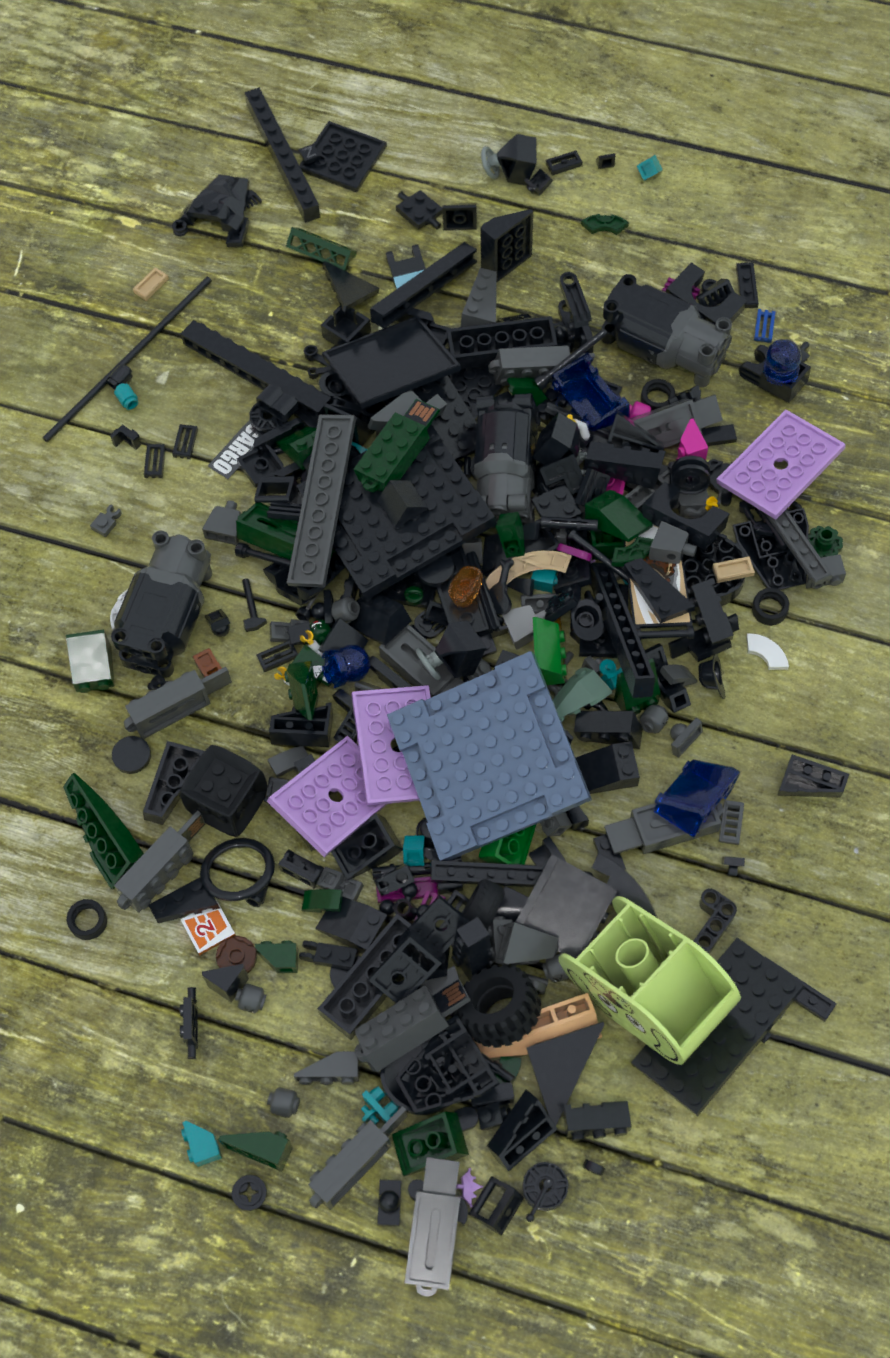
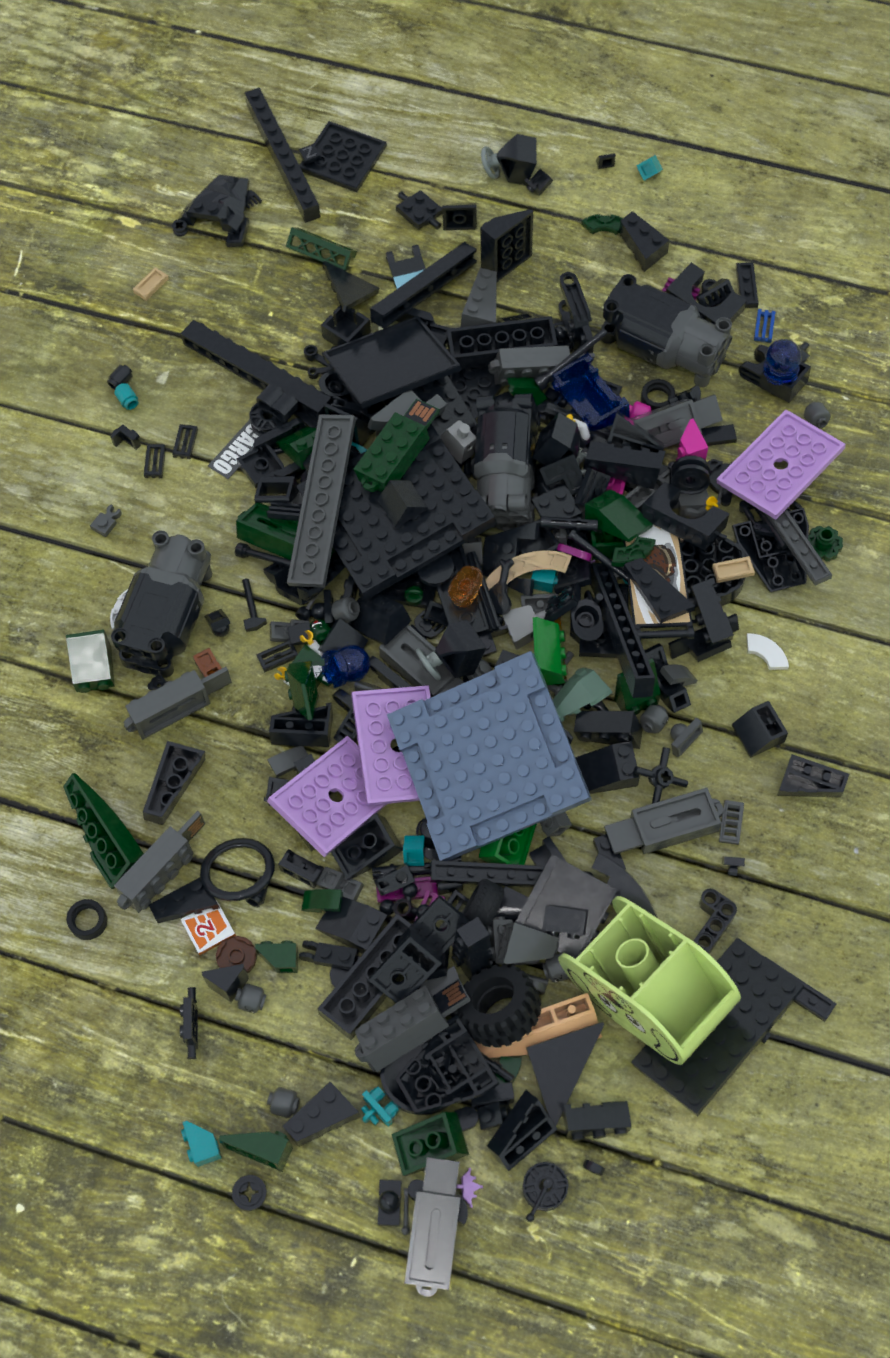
(103, 382): black piece -> none
(131, 754): black tile -> none
(222, 524): dark grey torso -> none
(224, 790): black piece -> none
(320, 1115): none -> black wedge
(337, 1067): dark grey slope -> none
(352, 1161): dark grey piece -> none
(405, 1230): none -> dark grey hinge
(459, 441): none -> light grey torso
(504, 1210): black tile -> none
(511, 534): dark green slope -> none
(565, 164): black tile -> none
(565, 920): none -> black brick
(577, 818): black slope -> none
(592, 664): dark grey tile -> none
(608, 669): teal hips -> none
(643, 240): none -> black wedge
(660, 776): none -> black bar
(670, 544): dark grey torso -> none
(695, 794): clear blue windscreen -> none
(711, 675): black piece -> none
(760, 729): none -> black slope
(771, 593): black tyre -> none
(817, 414): none -> dark grey head
(836, 567): dark grey slope -> none

